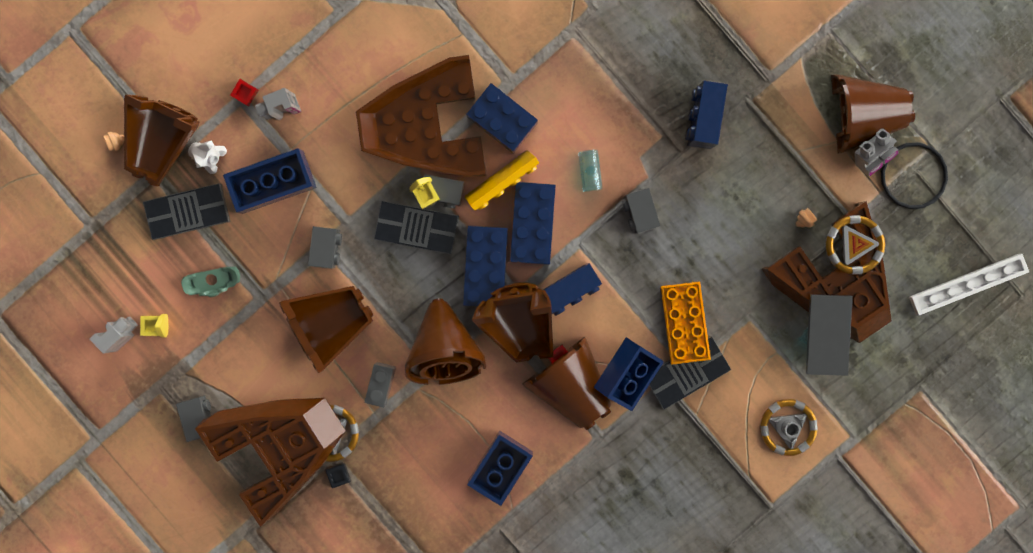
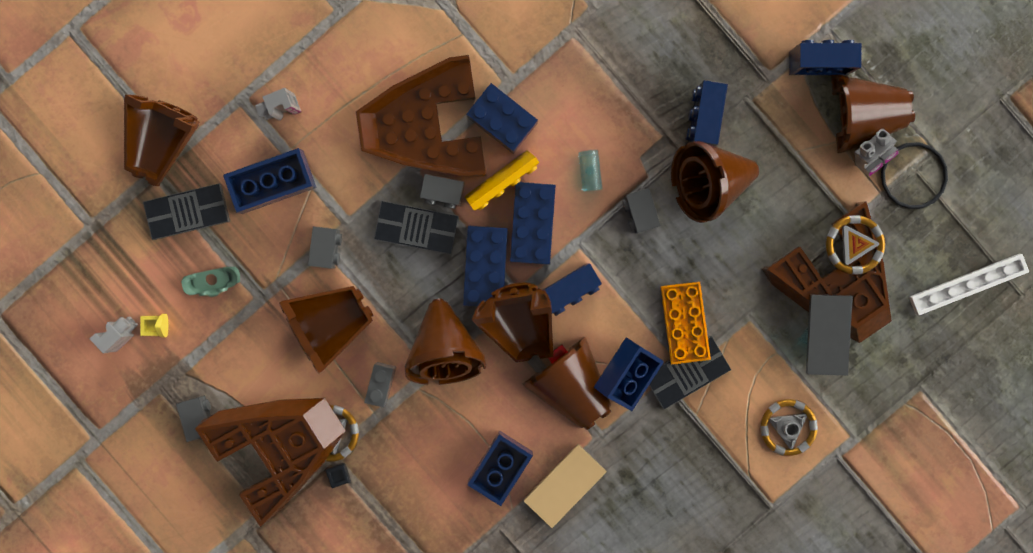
(113, 141): light nougat plate -> none
(206, 155): white rock -> none
(244, 92): red plate -> none
(424, 192): light yellow tile -> none
(564, 485): none -> tan tile
(709, 179): none -> reddish brown cone
(806, 219): light nougat plate -> none
(825, 58): none -> dark blue brick

